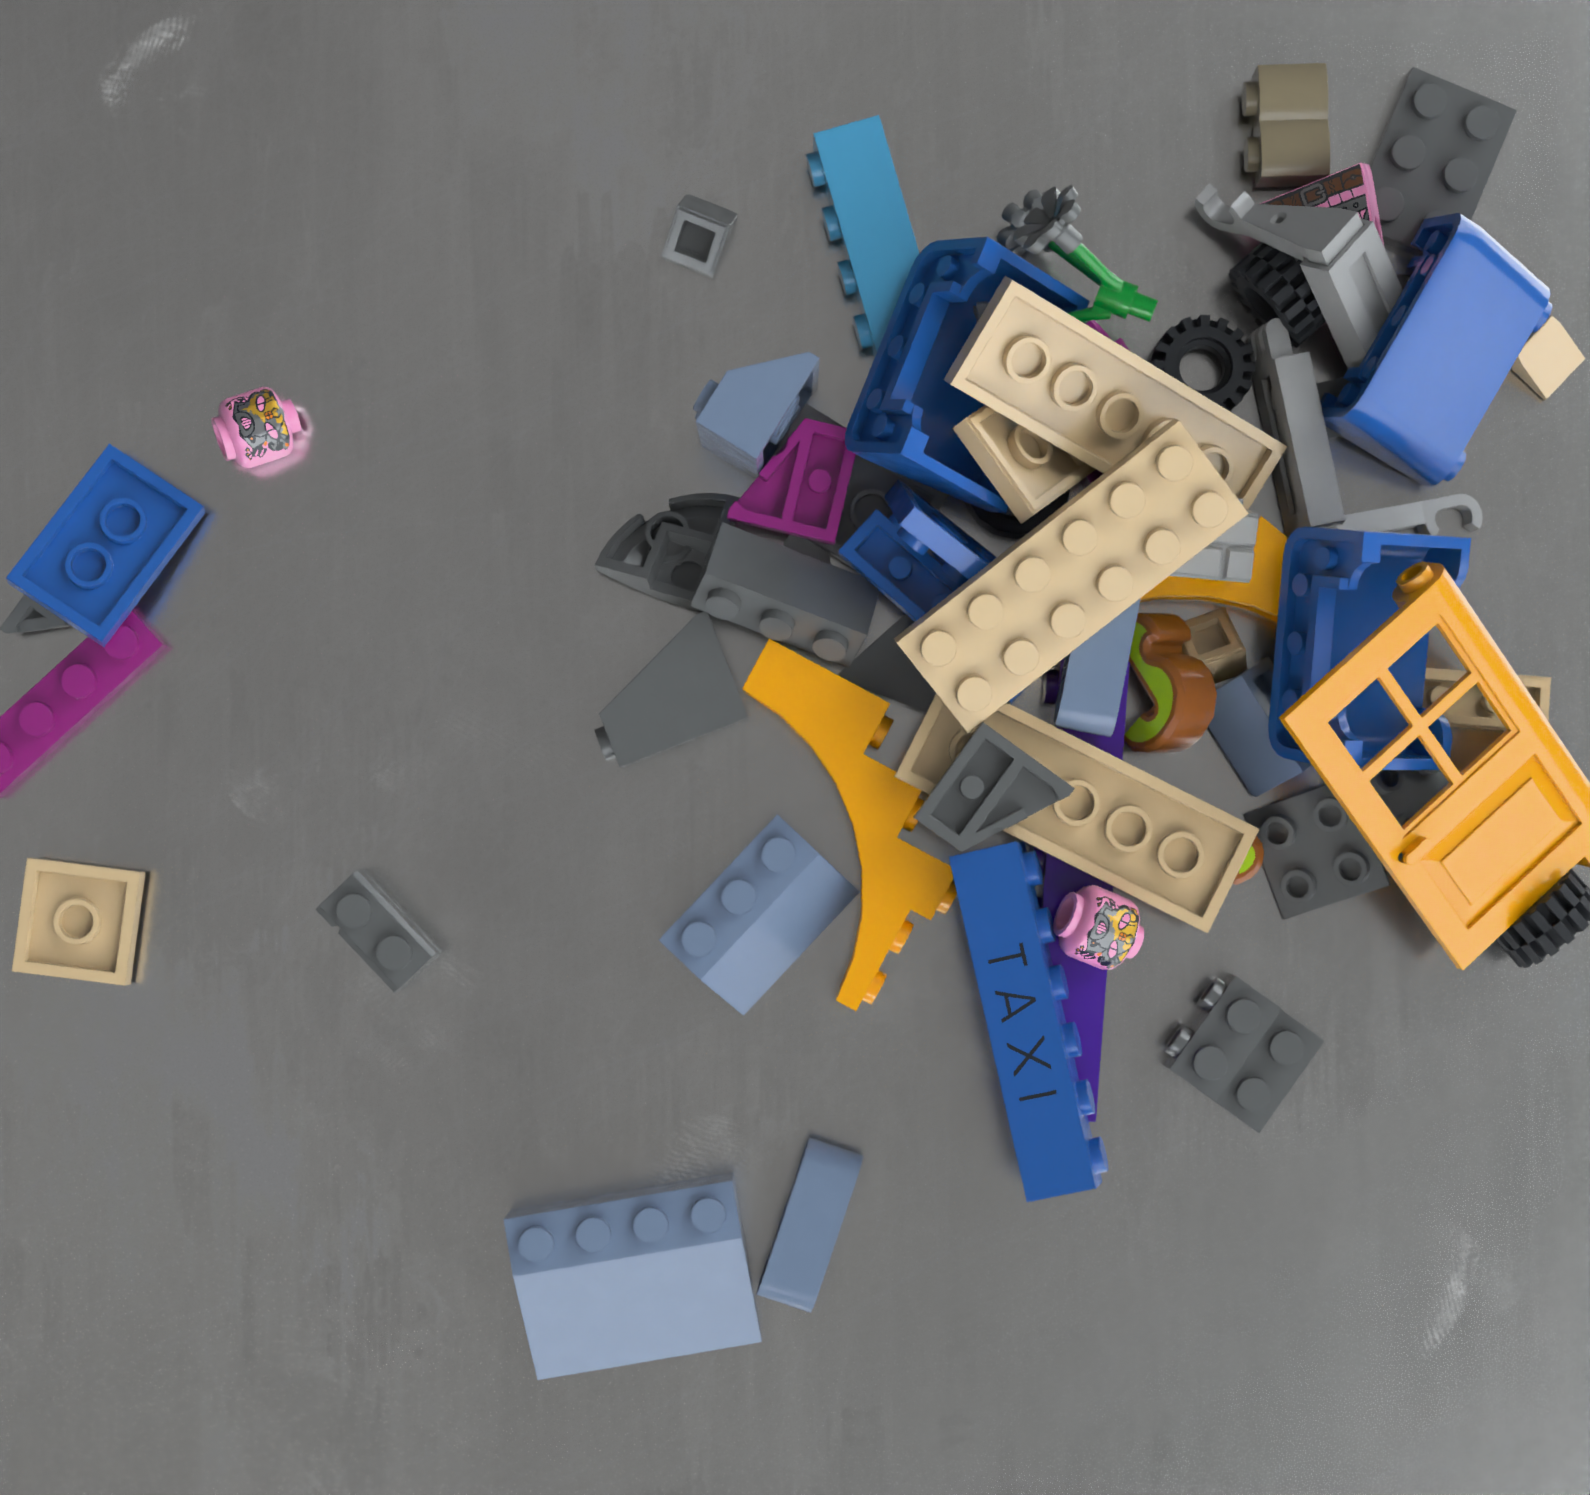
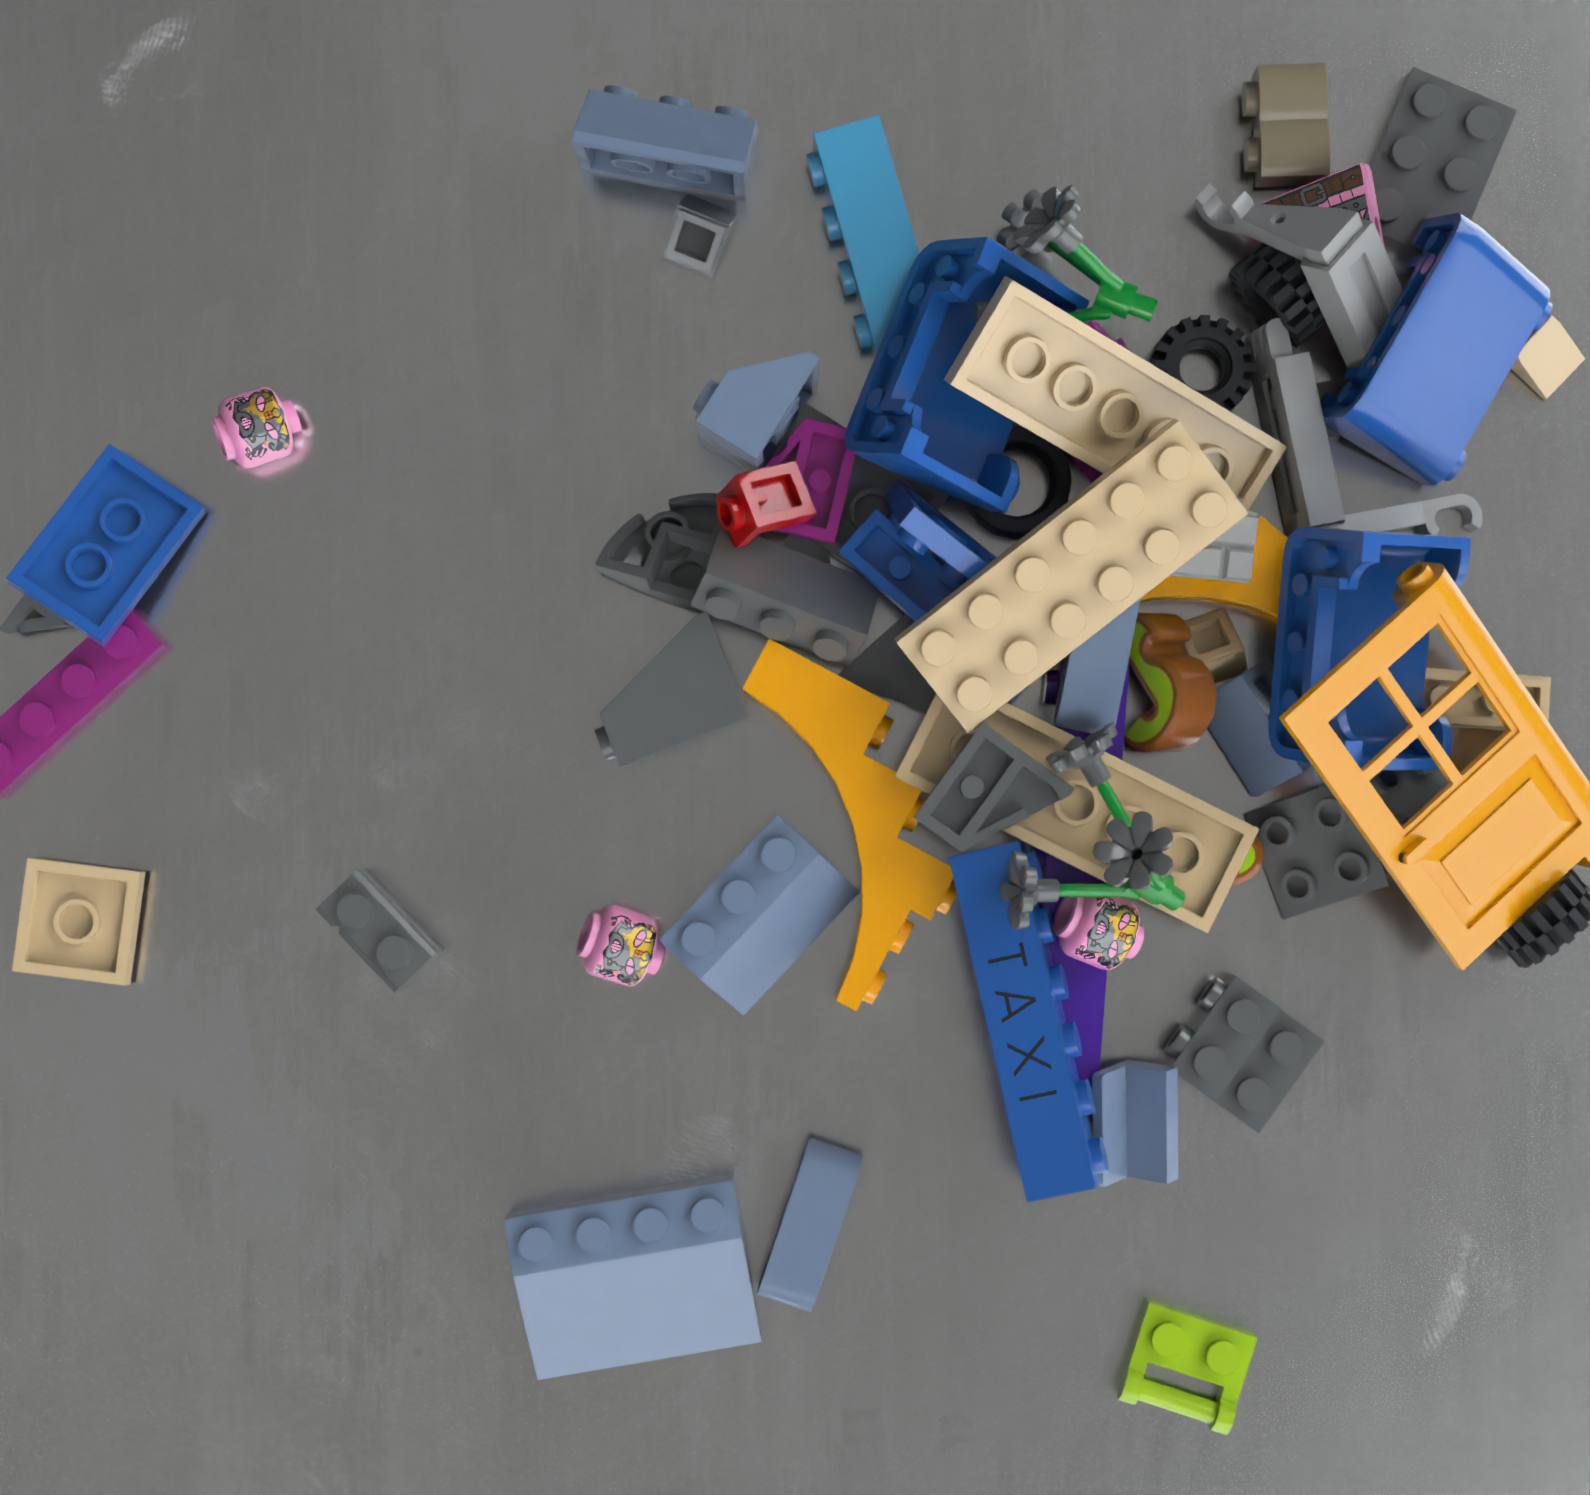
(620, 945): none -> head
(666, 142): none -> sand blue slope
(763, 502): none -> red bracket
(1019, 462): tan tile -> none
(1135, 852): none -> dark grey plant
(1137, 1120): none -> sand blue panel
(1193, 1348): none -> lime plate

